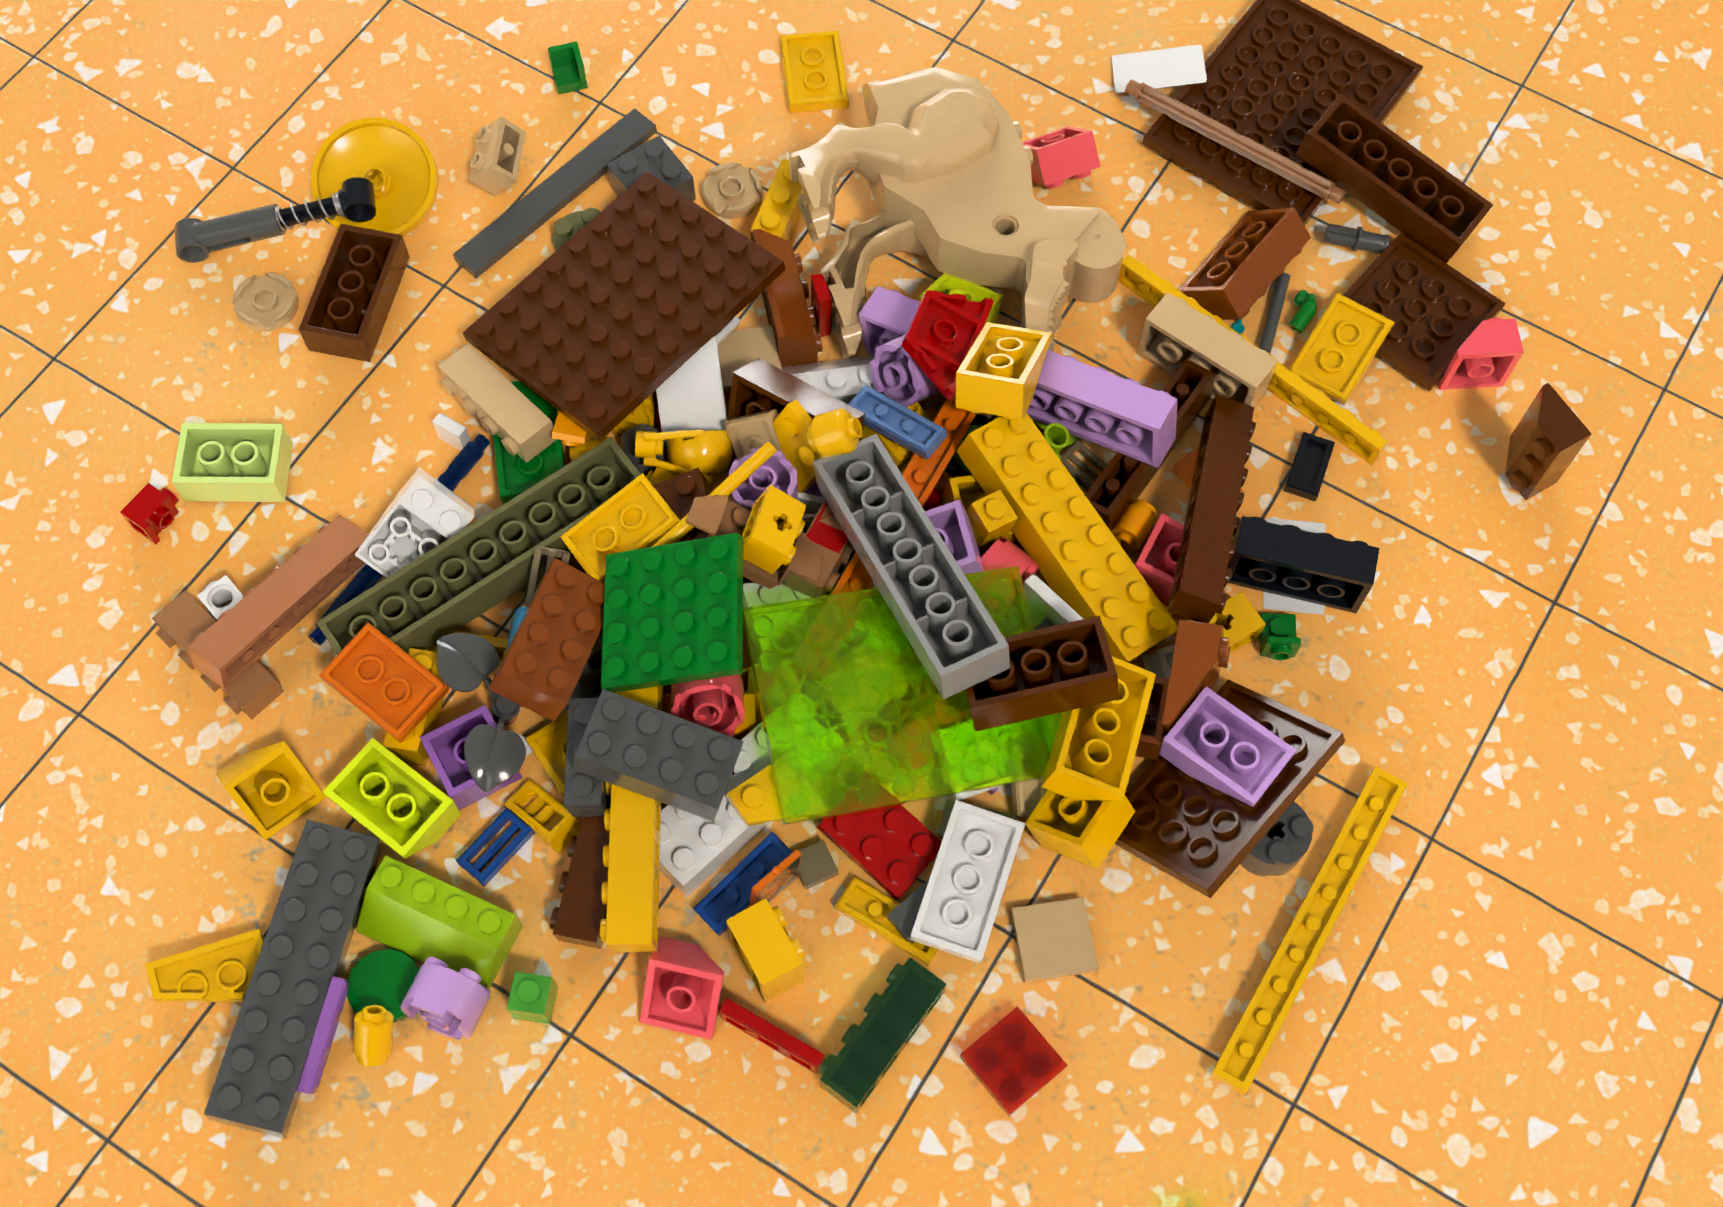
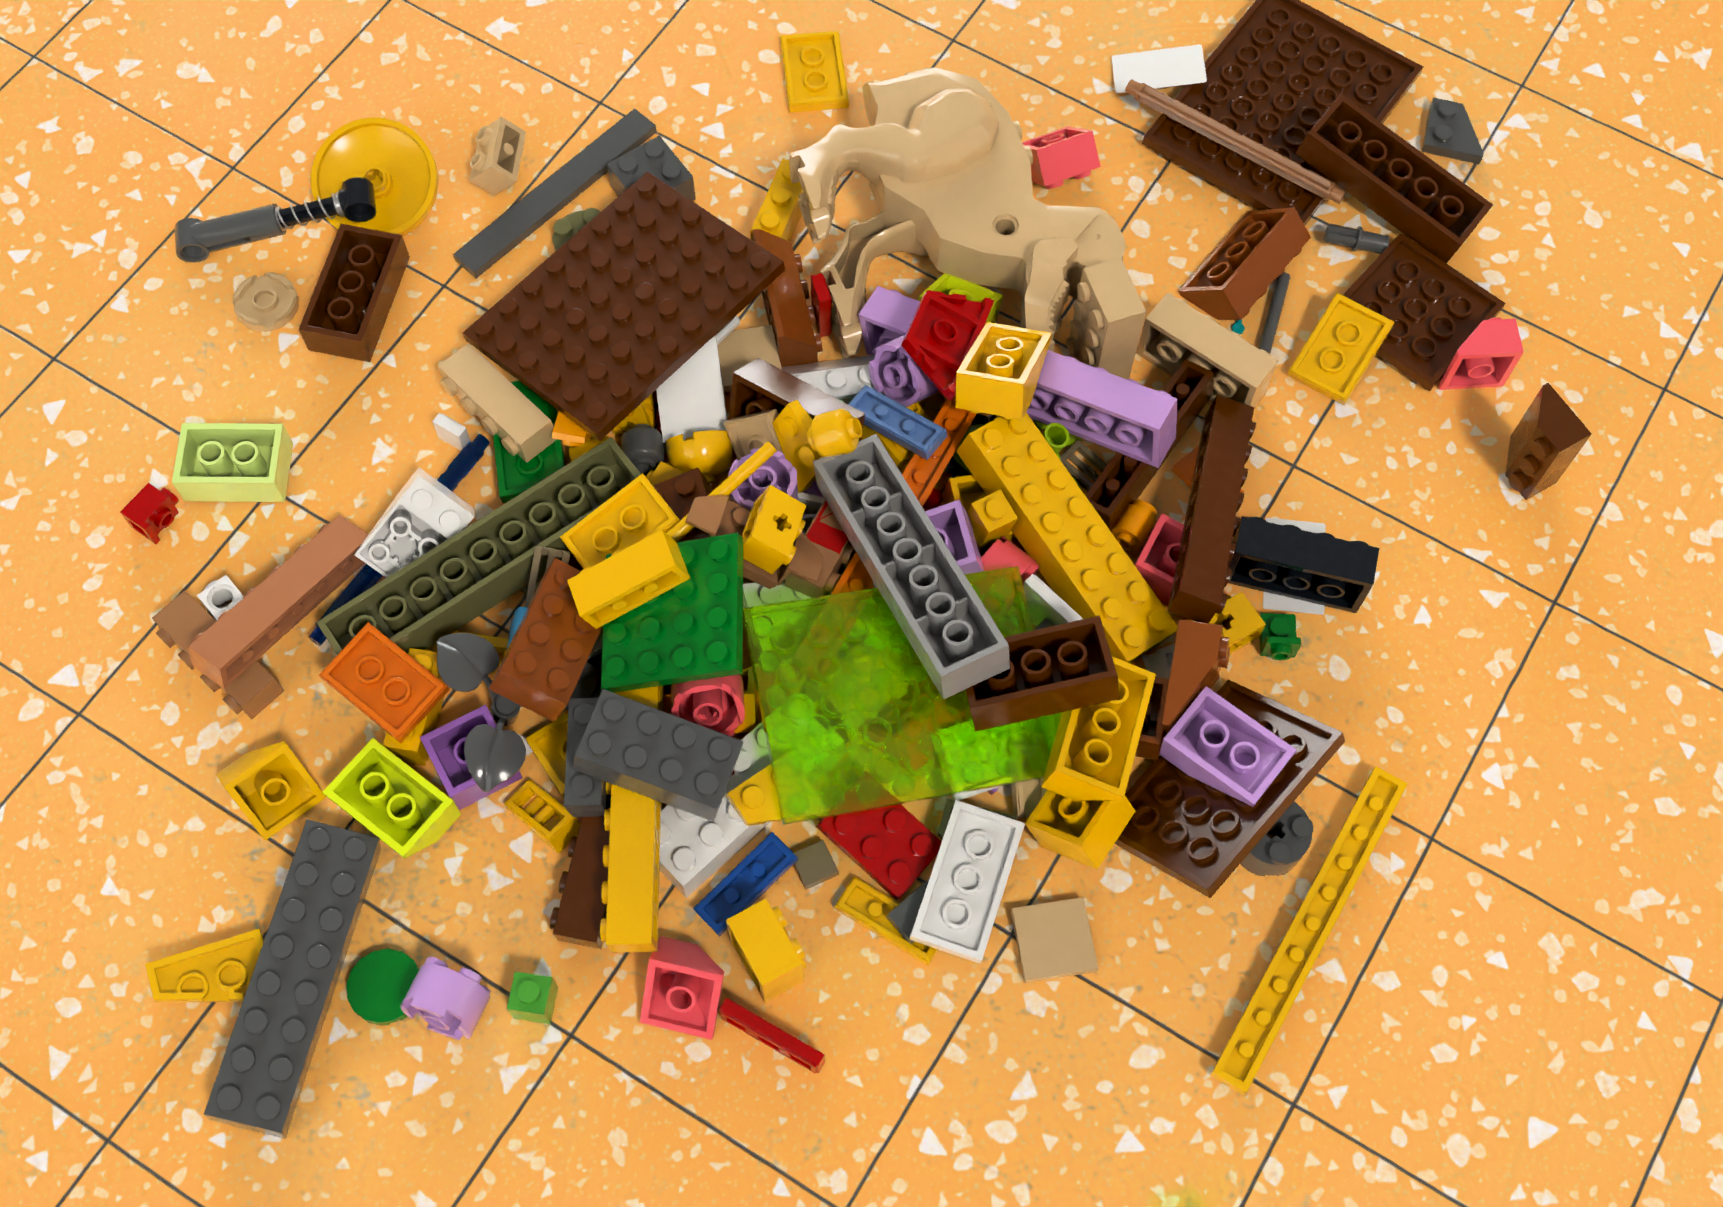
(324, 1035): medium lavender tile -> none
(373, 1035): yellow brick -> none
(436, 920): lime slope -> none
(499, 862): blue tile -> none
(567, 67): green panel -> none
(628, 579): none -> yellow brick
(651, 443): yellow plant -> none
(732, 190): tan tile -> none
(777, 879): orange piece -> none
(881, 1035): clear green brick -> none
(1013, 1061): clear red plate -> none
(1106, 319): none -> tan brick
(1284, 383): yellow plate -> none
(1308, 305): green arm -> none
(1309, 466): black tile -> none
(1451, 132): none -> dark grey wing

